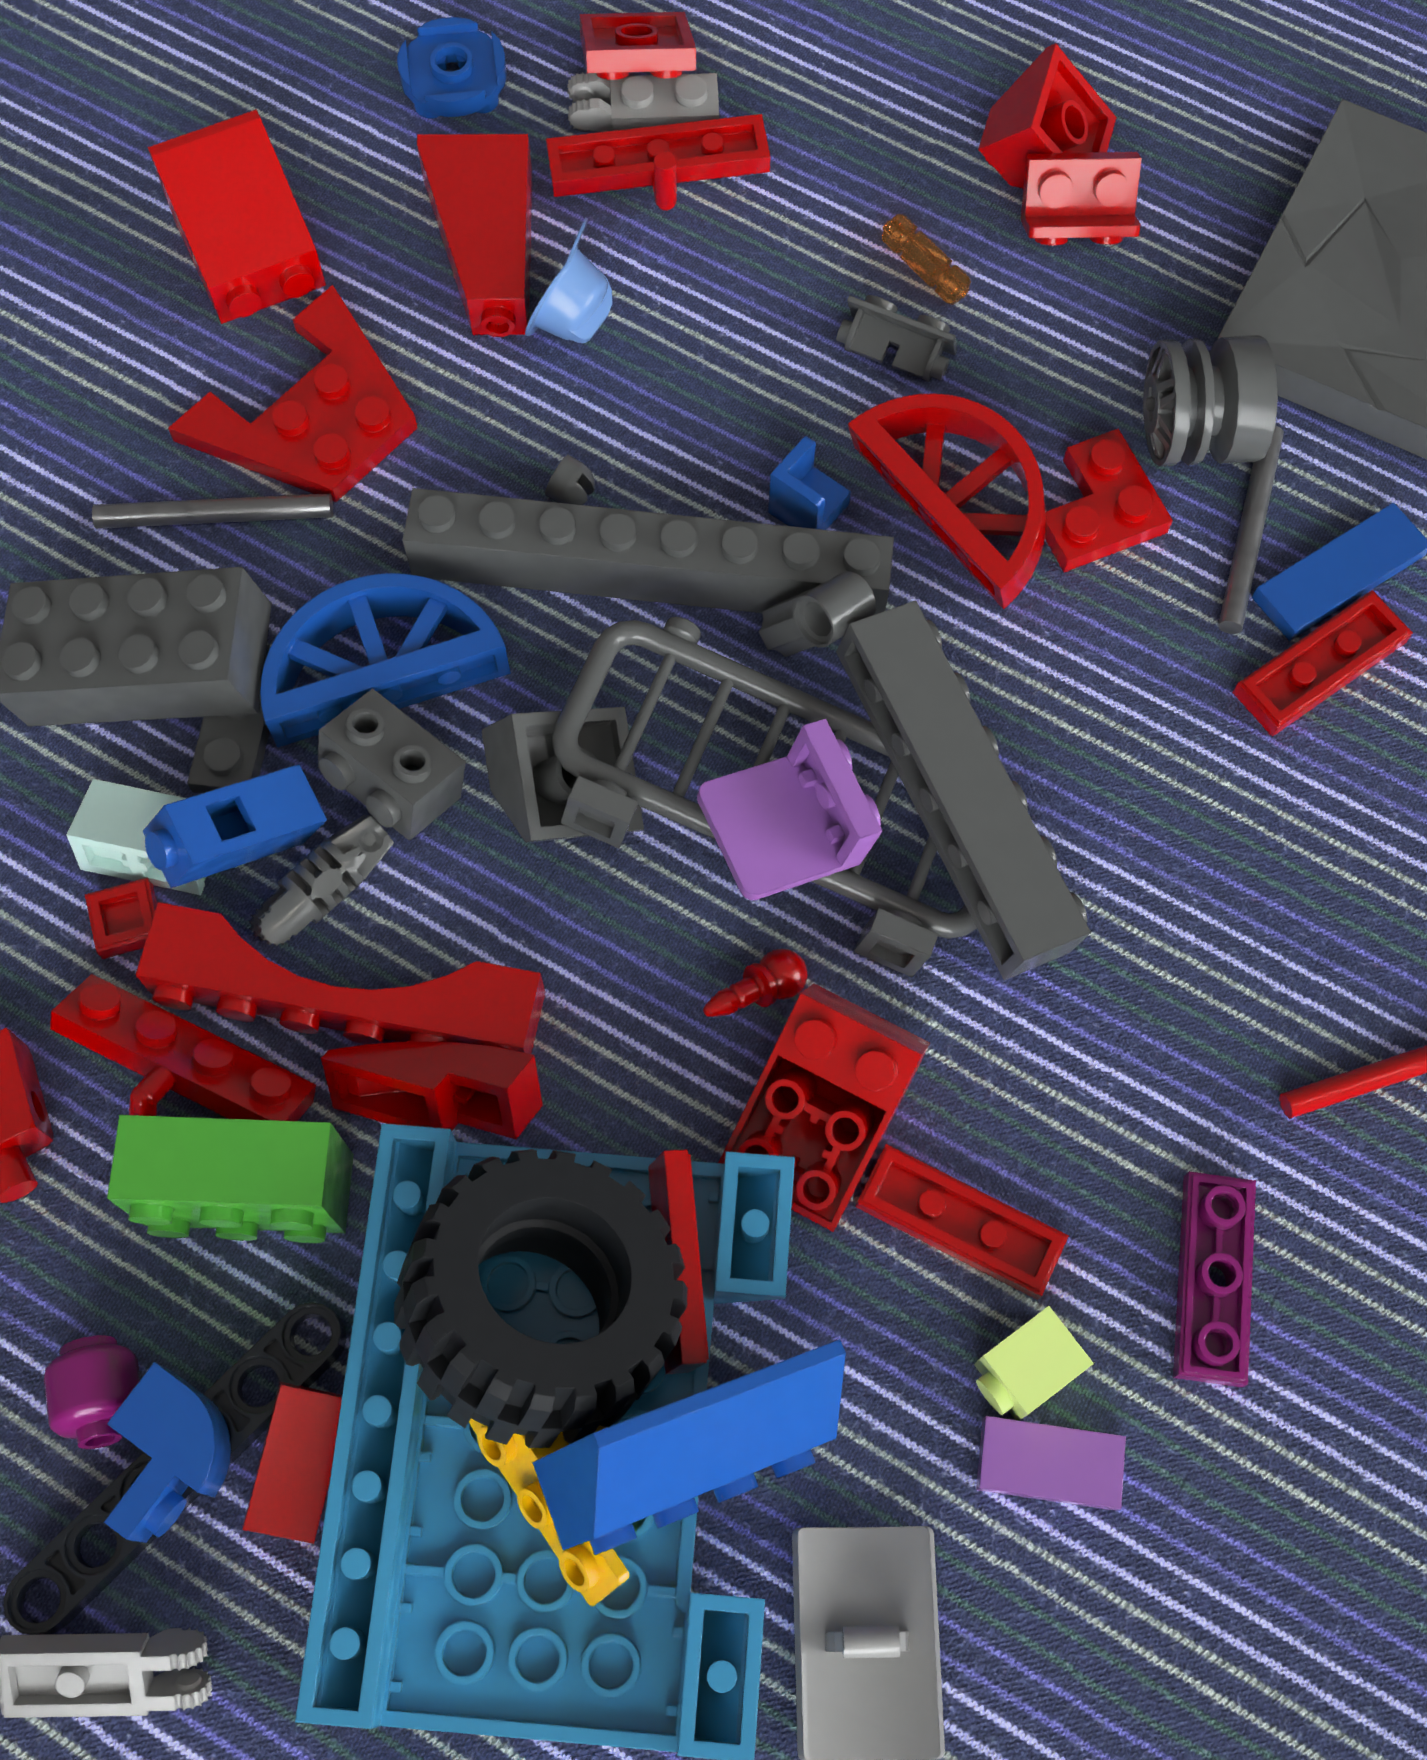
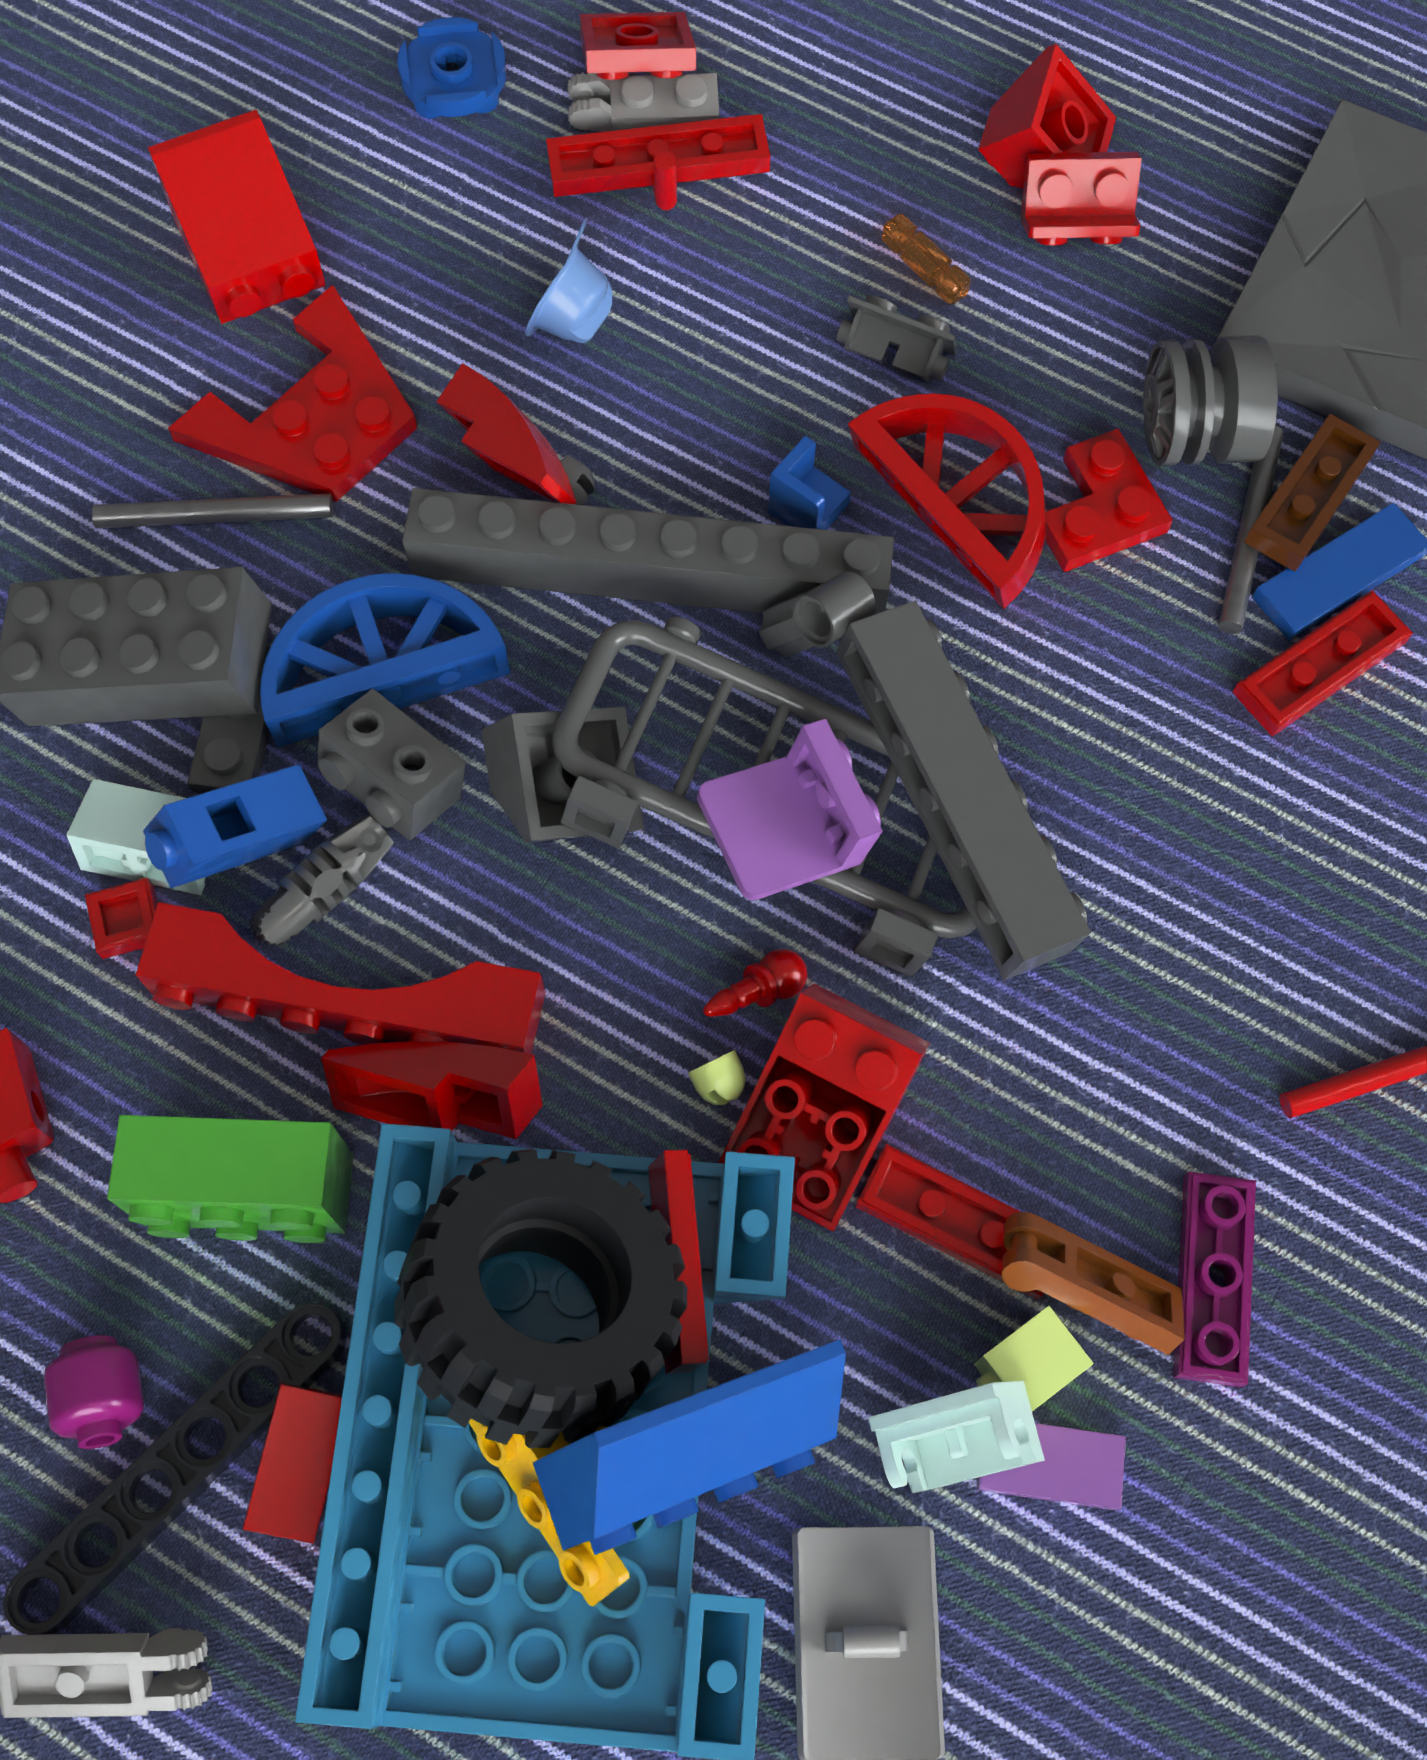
(177, 1057): red plate -> none
(186, 1446): blue brick -> none
(484, 217): red slope -> none
(505, 436): none -> red slope
(719, 1079): none -> yellowish green hinge
(958, 1437): none -> light aqua hinge
(1092, 1281): none -> dark orange plate
(1312, 492): none -> reddish brown plate

